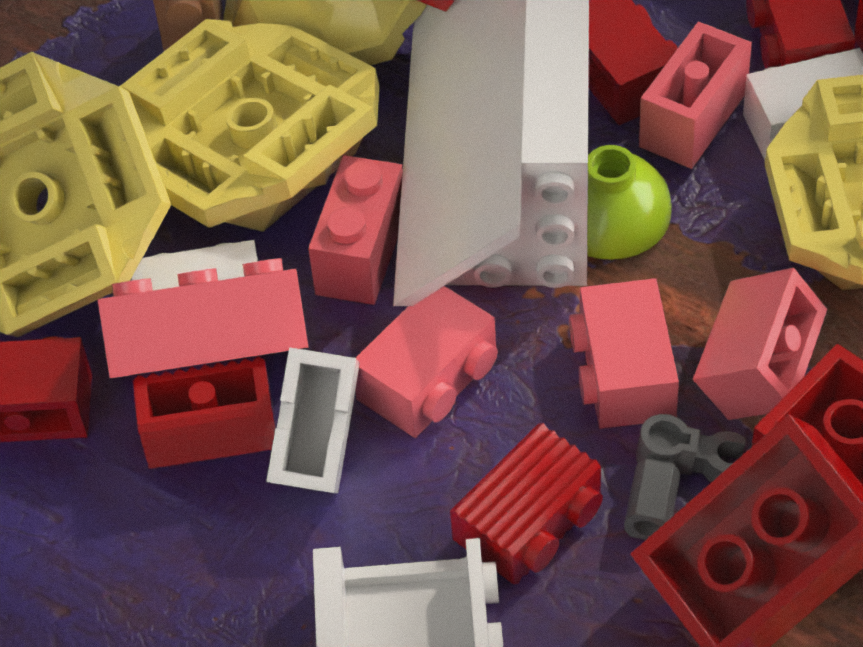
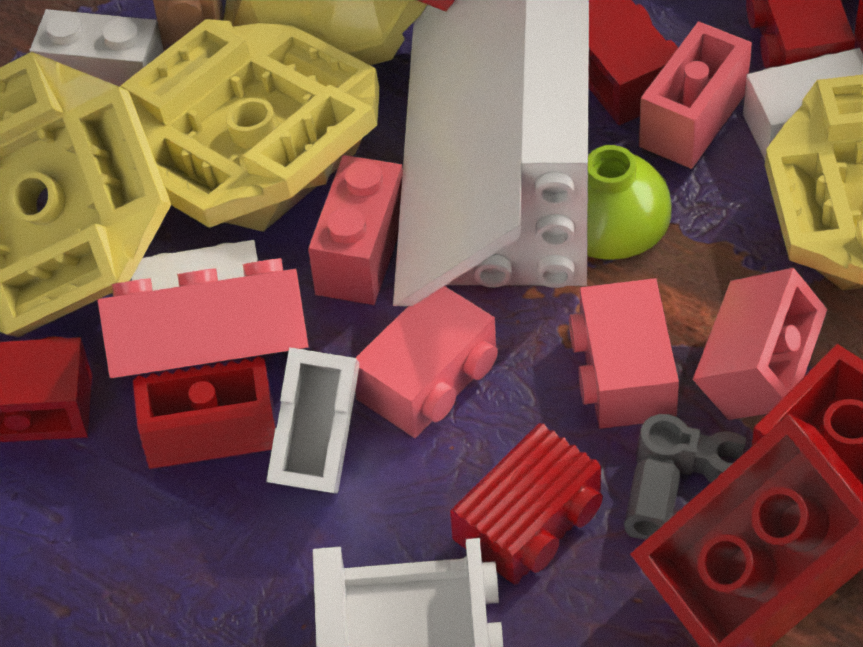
(98, 44): none -> white brick

